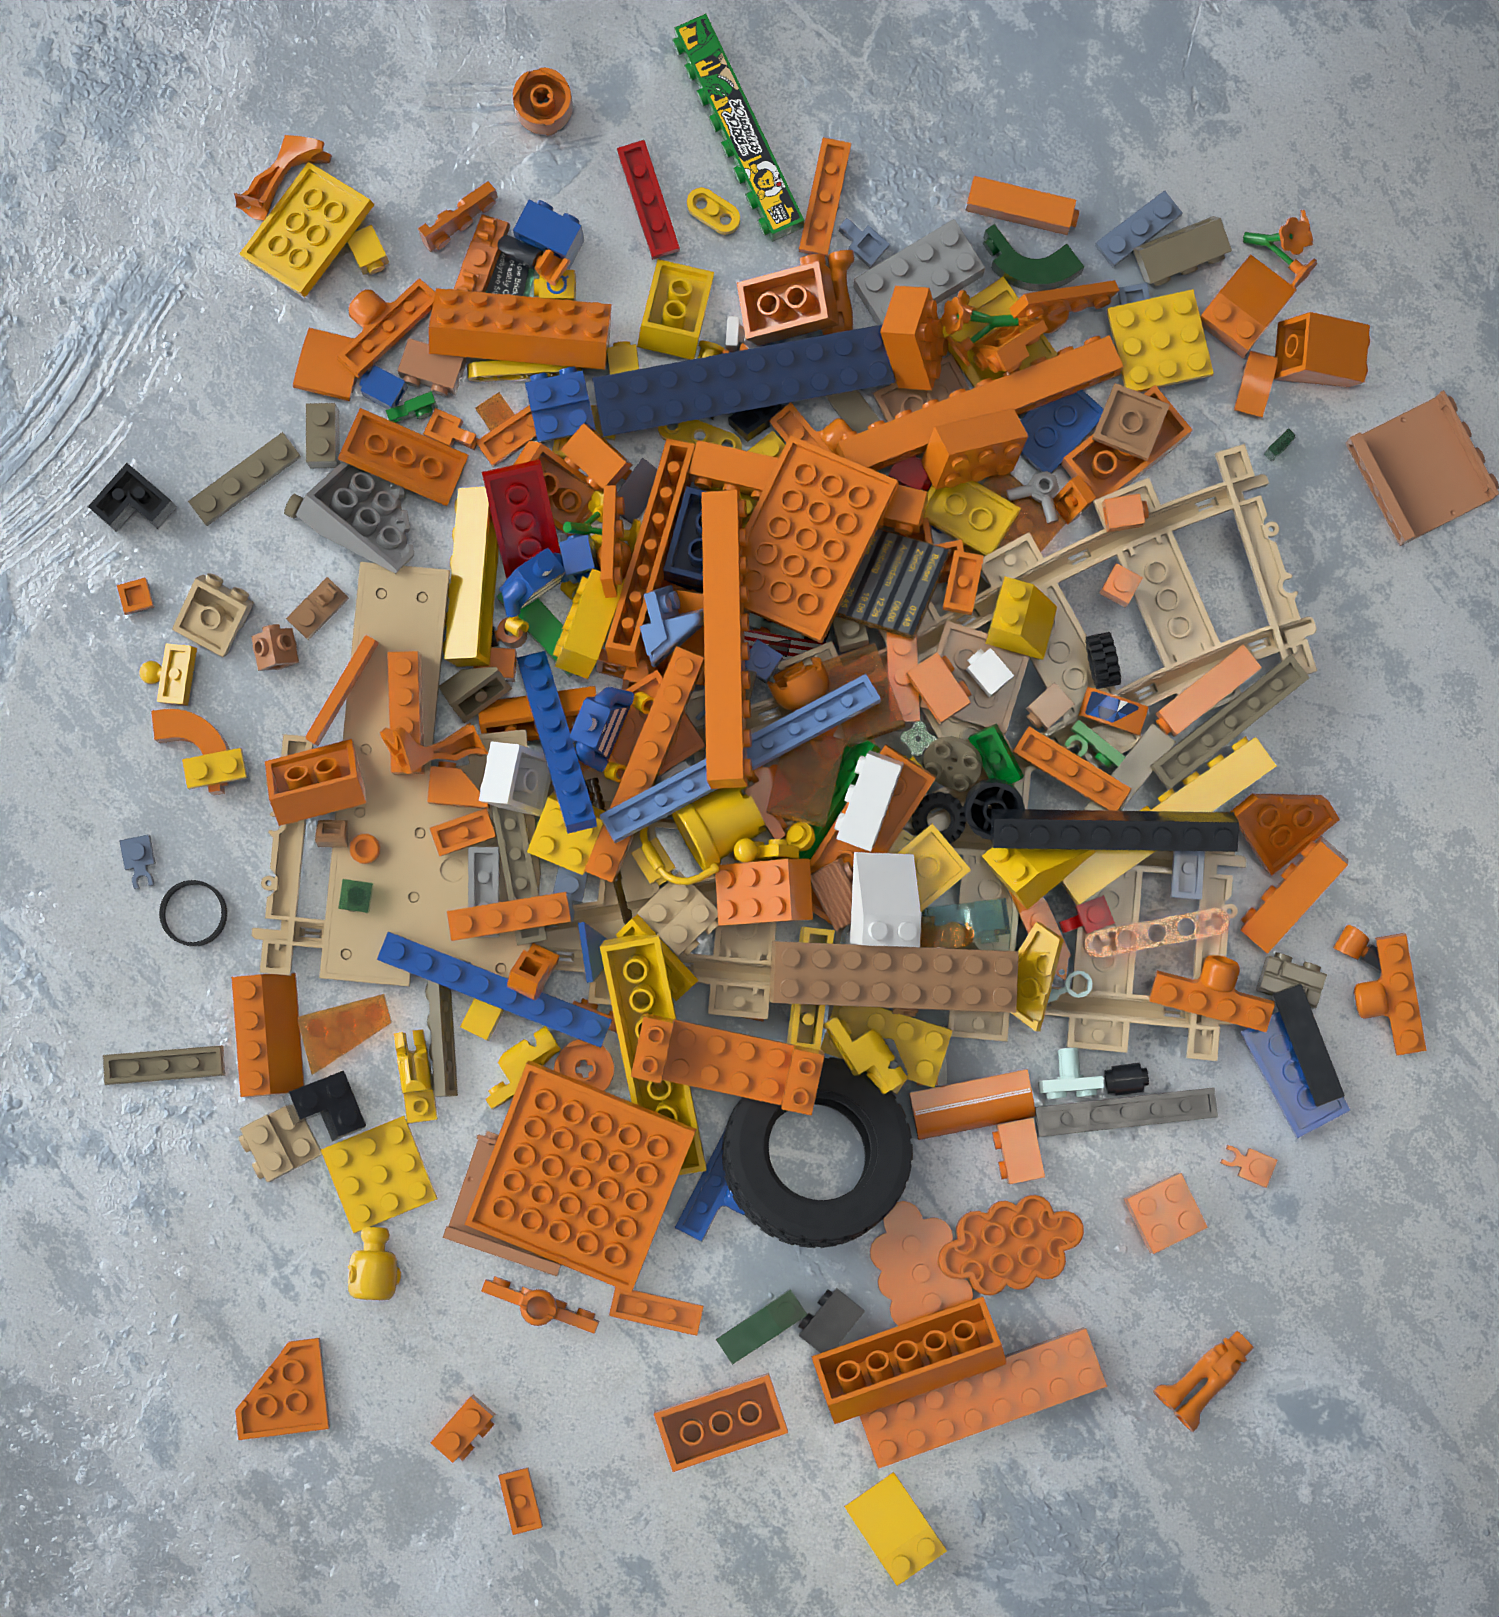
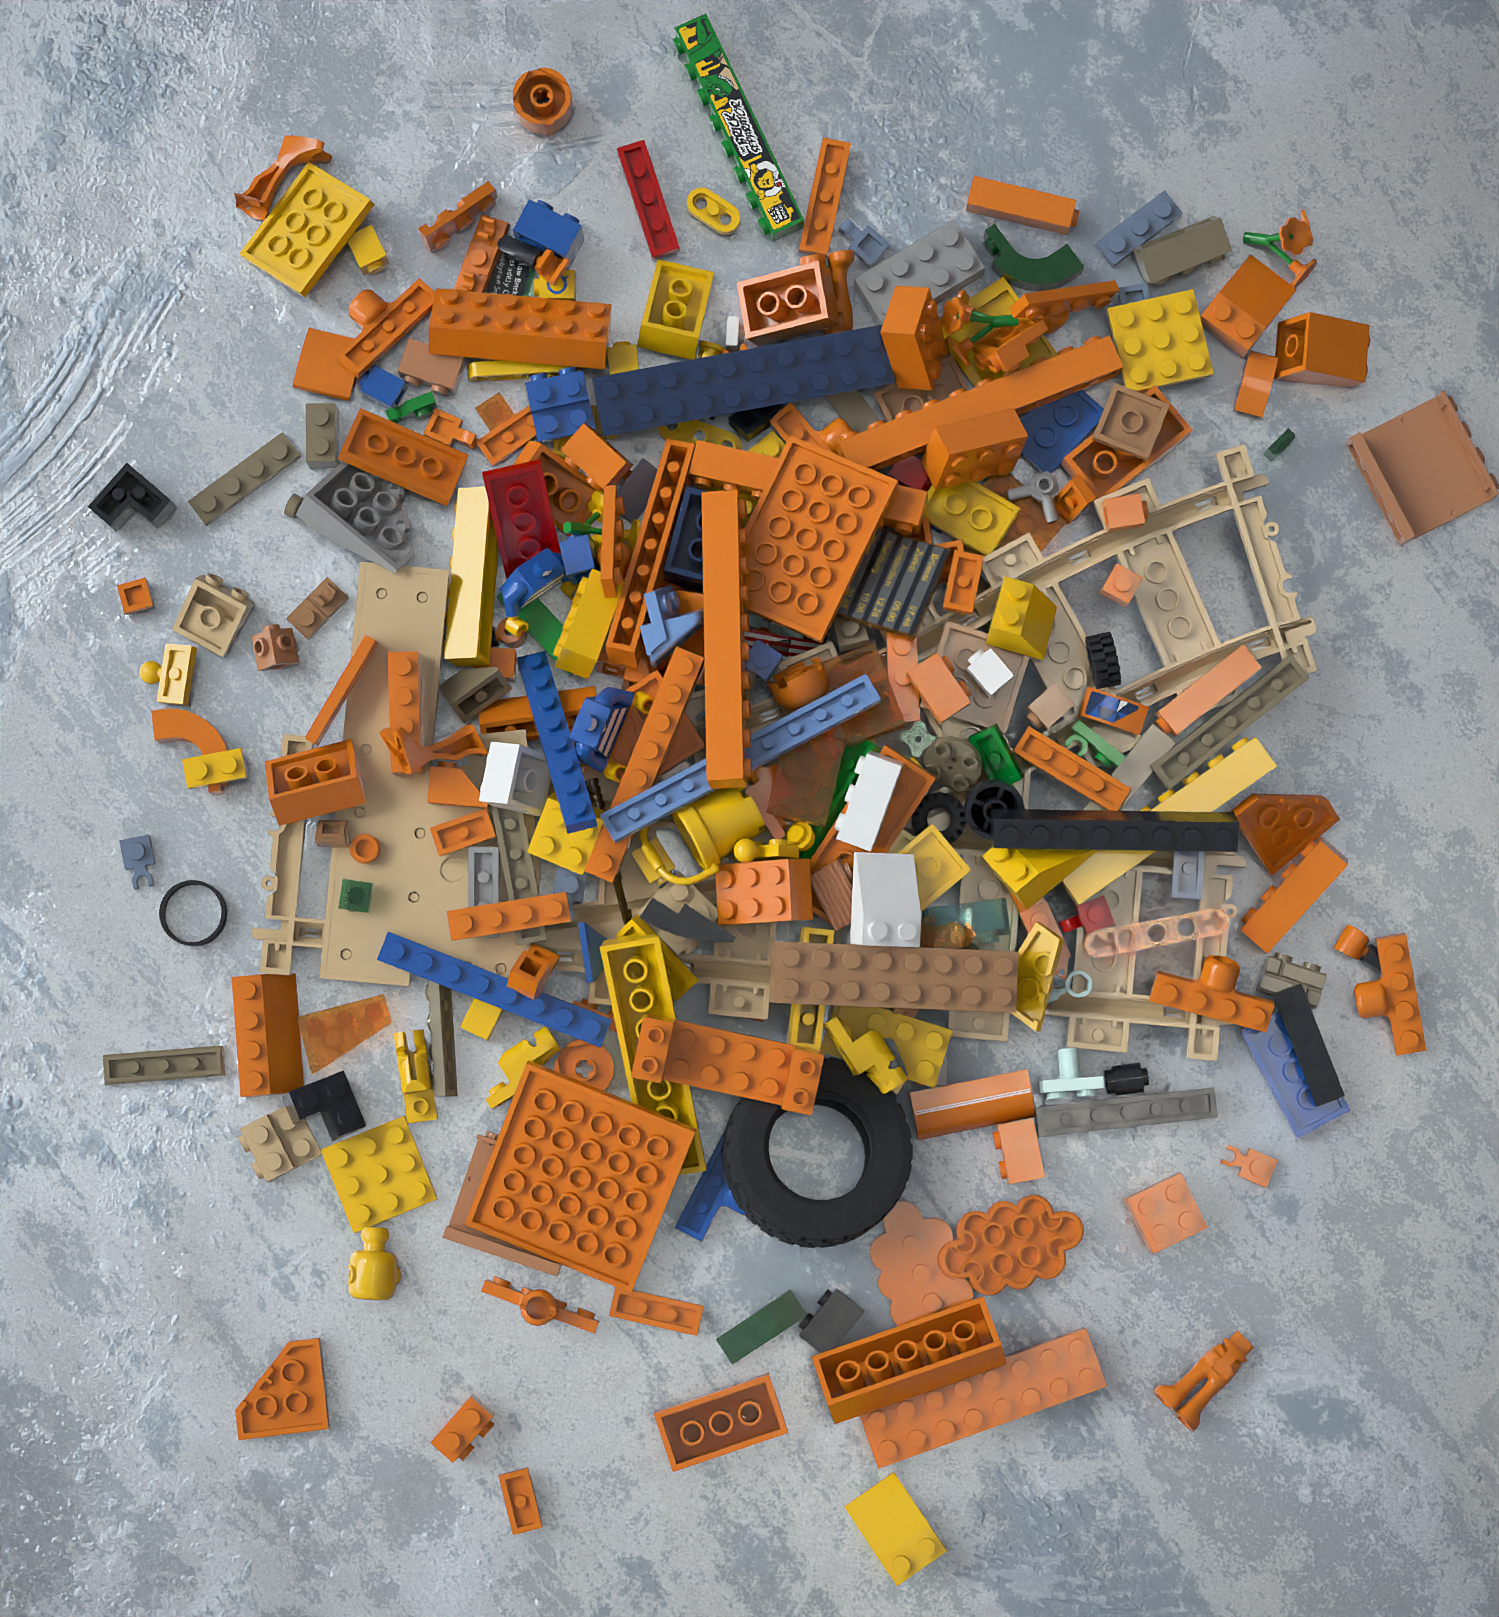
(685, 924): none -> black slope

